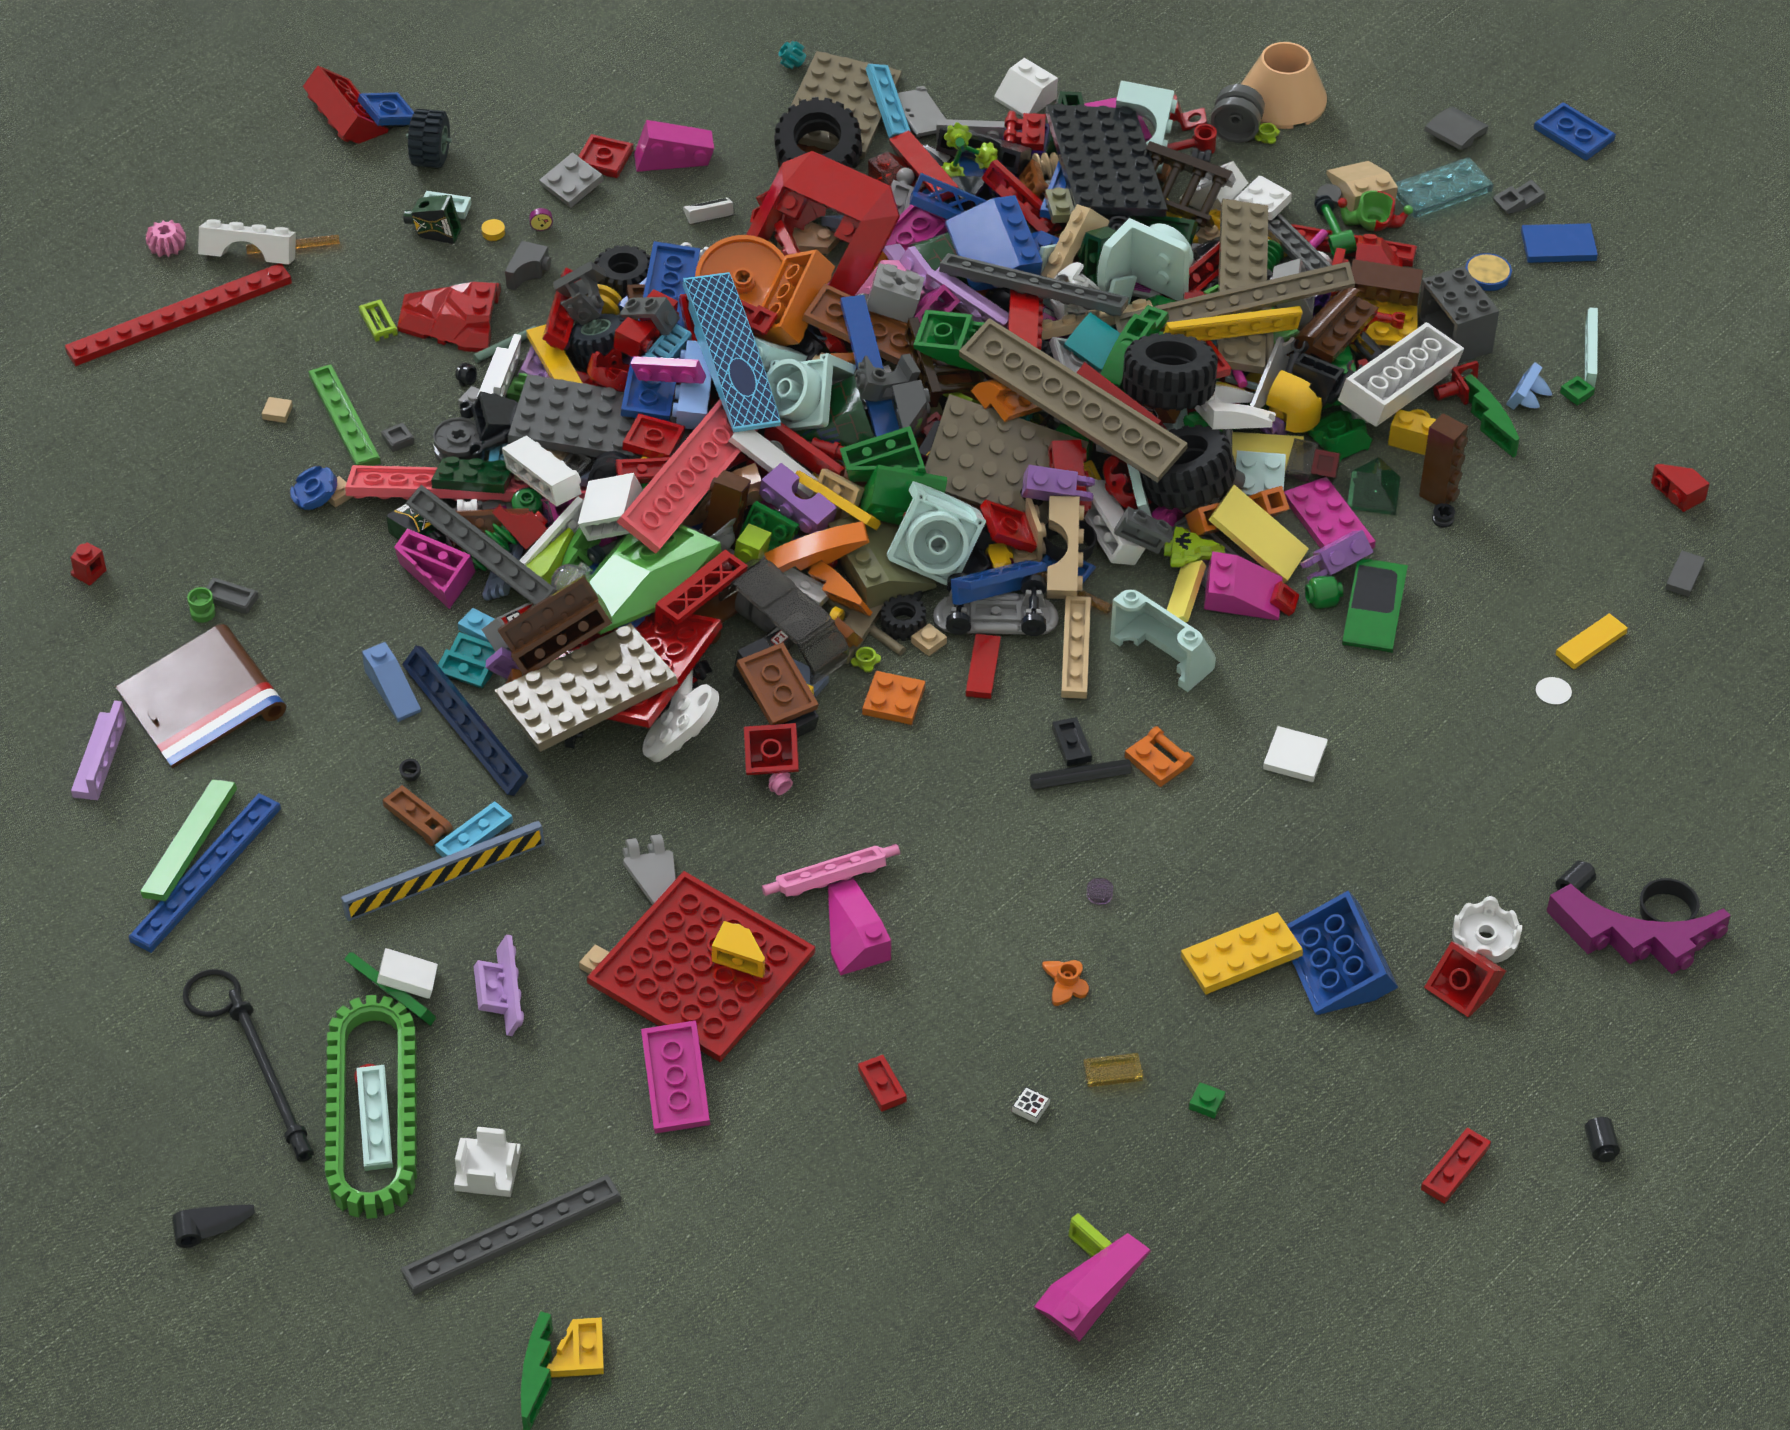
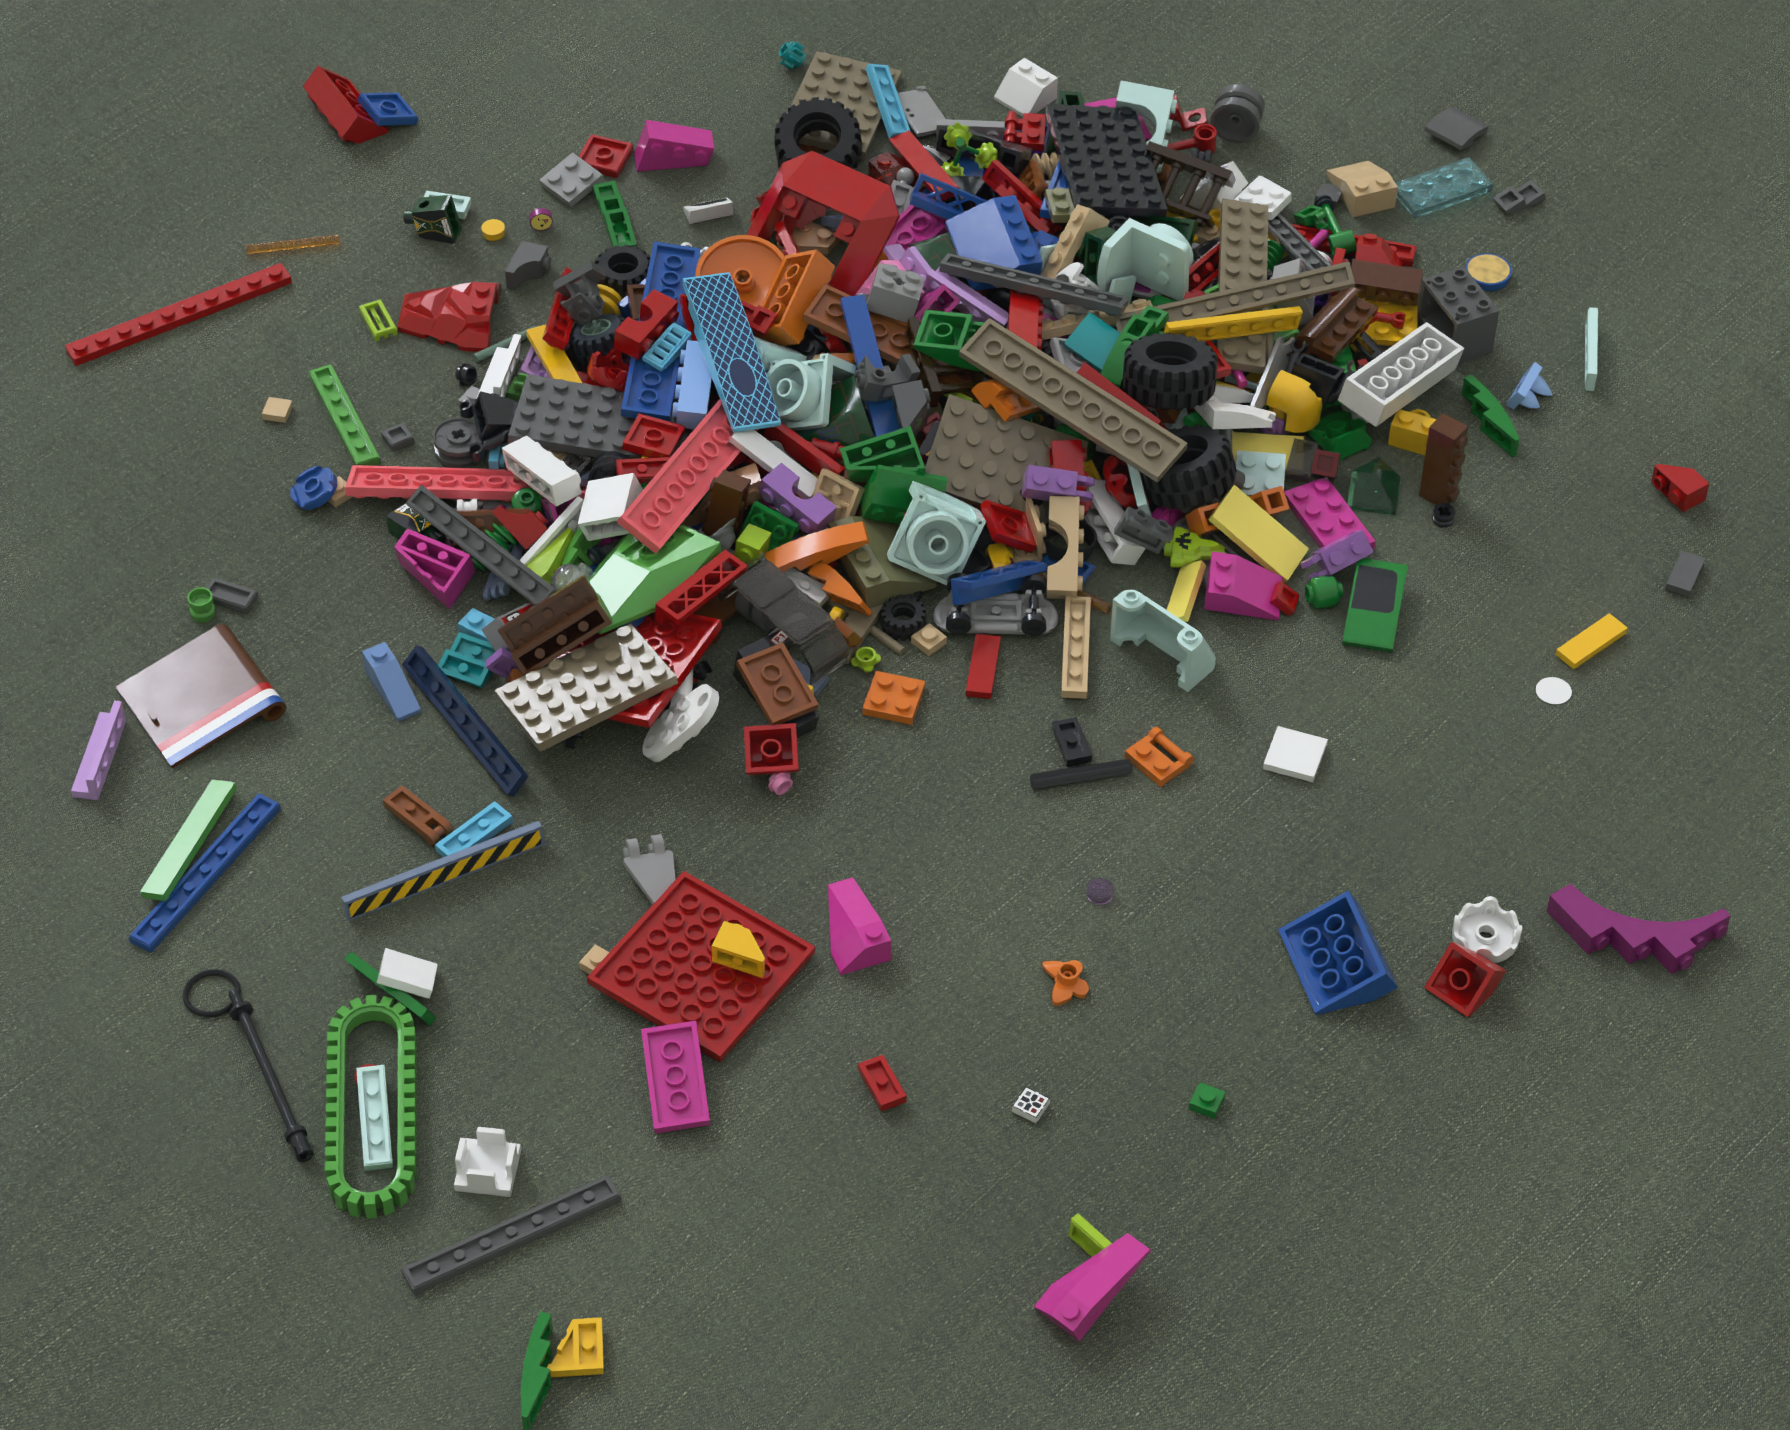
(84, 558): red brick -> none
(165, 238): bright pink gear -> none
(199, 1223): black piece -> none
(275, 244): white arch -> none
(410, 766): black hinge -> none
(428, 138): black wheel -> none
(472, 475): dark green plate -> none
(498, 986): lavender bracket -> none
(614, 214): none -> green slope
(656, 308): dark grey bracket -> none
(668, 369): dark pink plate -> none
(830, 871): bright pink plate -> none
(838, 500): yellow tile -> none
(1113, 1070): clear yellow tile -> none
(1241, 953): yellow plate -> none
(1267, 133): lime plate -> none
(1288, 85): light nougat cone -> none
(1311, 216): none -> green plate
(1374, 212): bright green piece -> none
(1455, 1165): red plate -> none
(1457, 385): red bracket -> none
(1559, 243): blue tile -> none
(1574, 131): blue tile -> none
(1577, 390): green plate -> none
(1580, 875): black brick -> none
(1602, 1139): black brick -> none
(1671, 887): black tyre -> none

